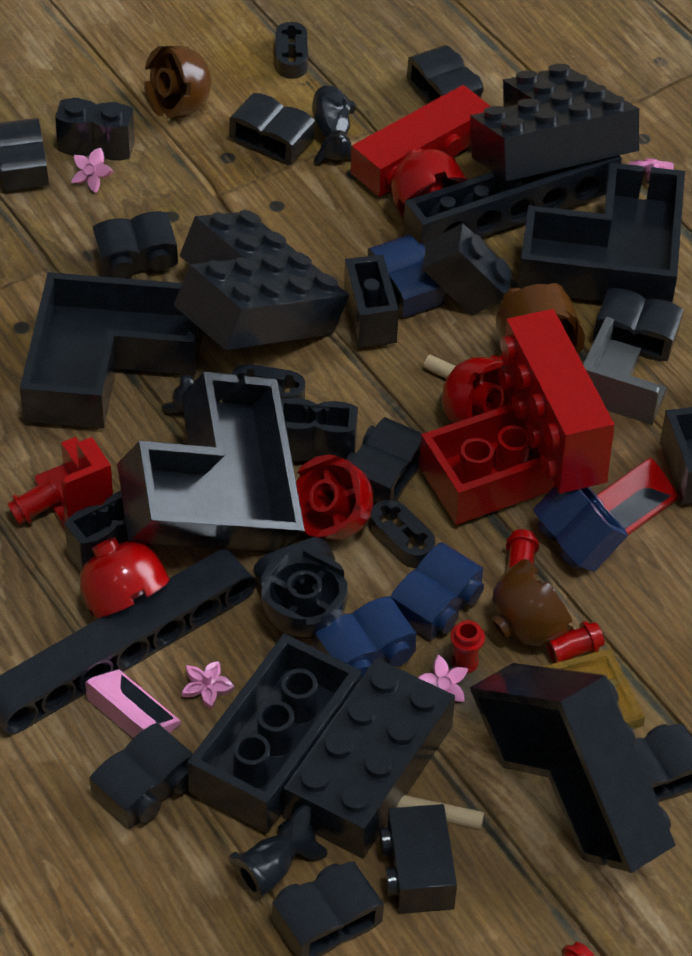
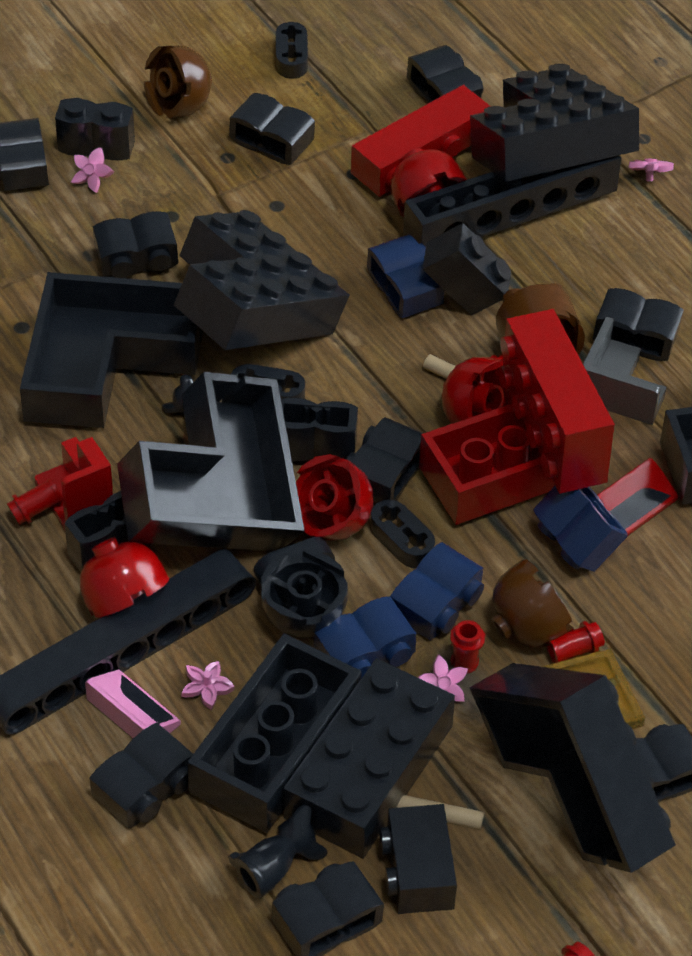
(331, 115): black animal -> none
(371, 301): black brick -> none
(521, 545): red pin -> none
(623, 248): black piece -> none

